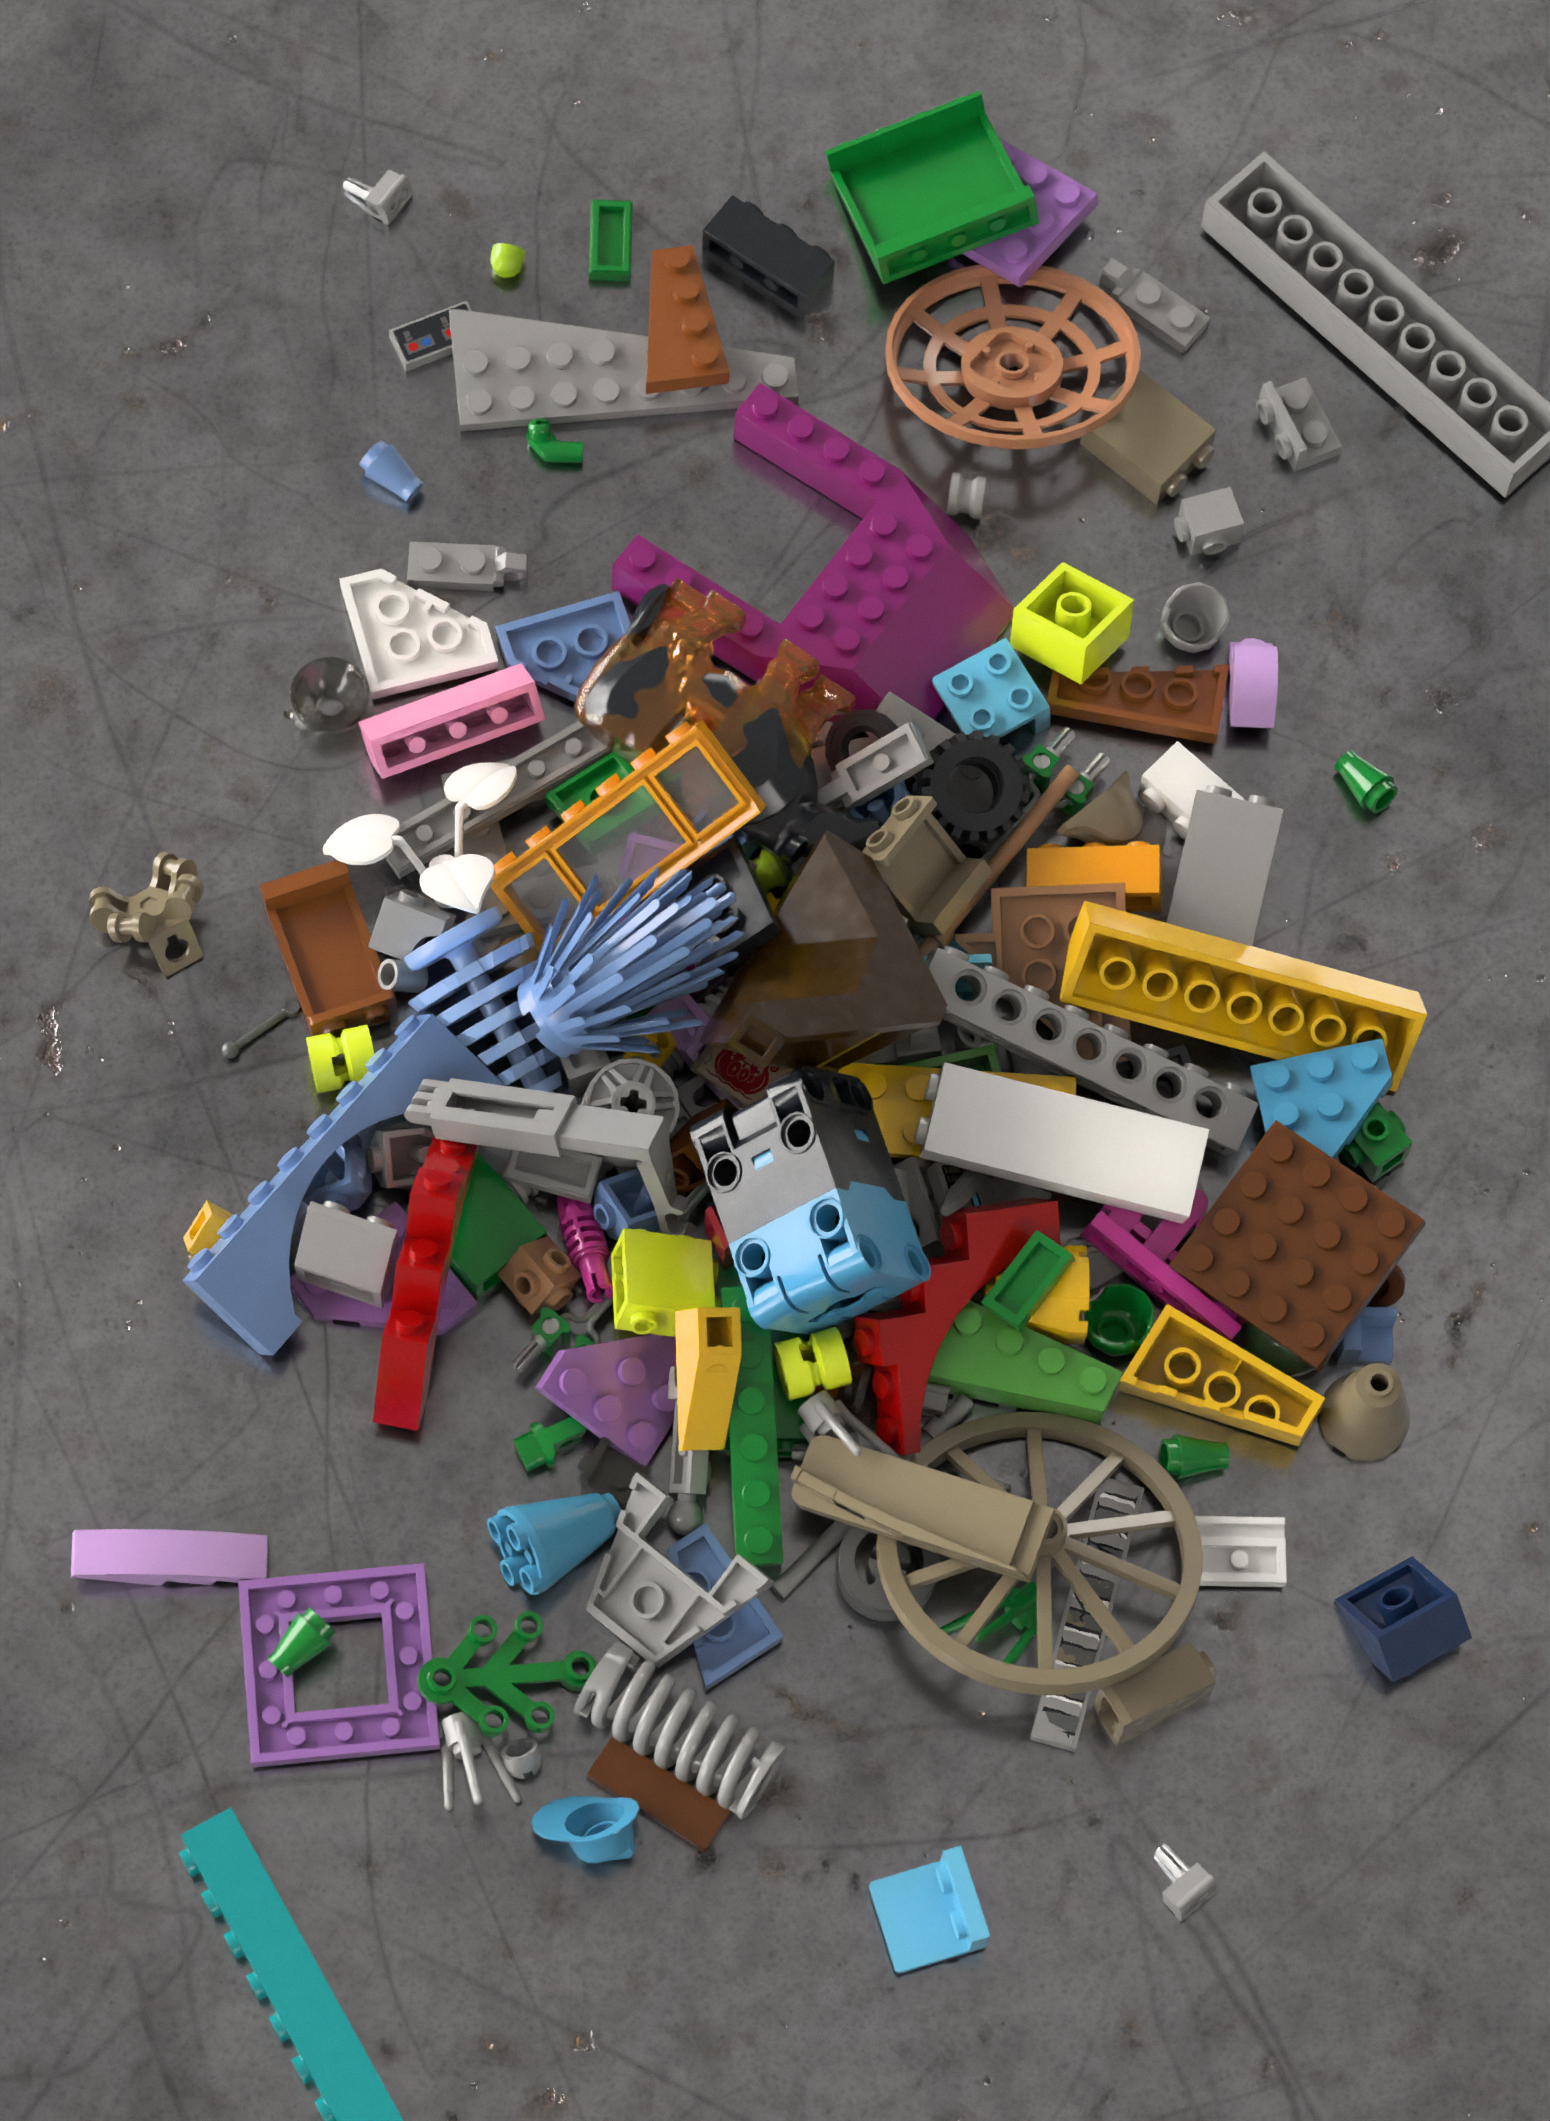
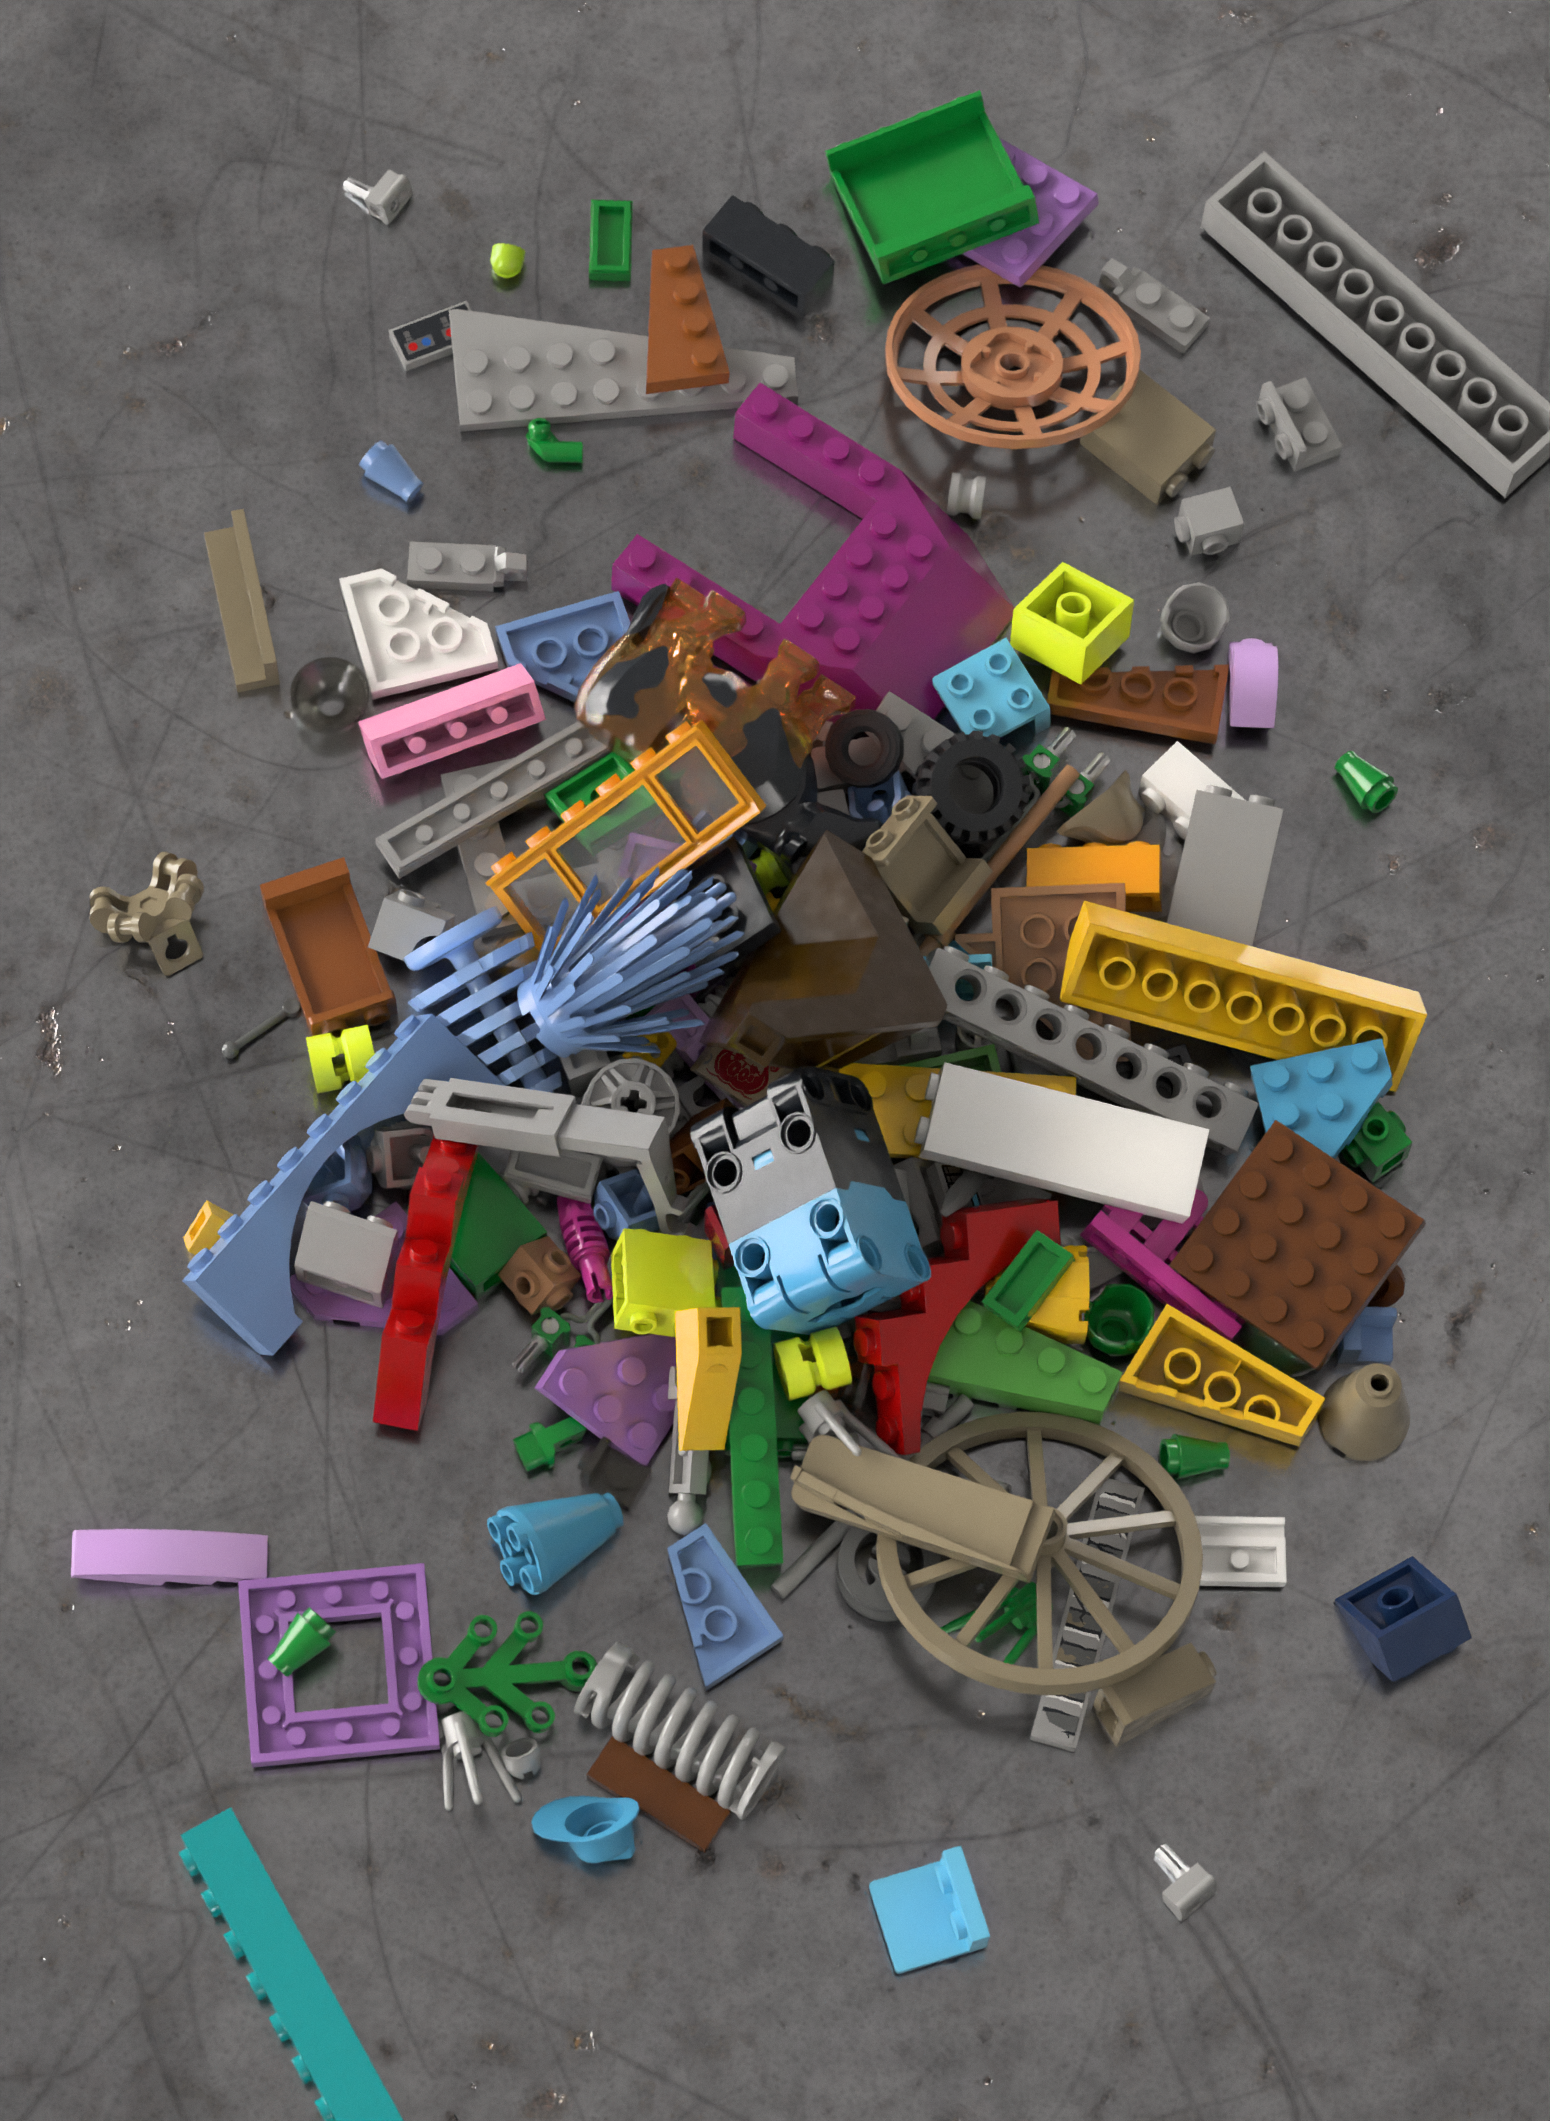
(242, 605): none -> dark tan fence
(398, 977): light grey hinge -> none
(449, 880): white plant -> none
(650, 1597): light grey wing -> none
(876, 768): light grey hinge -> none

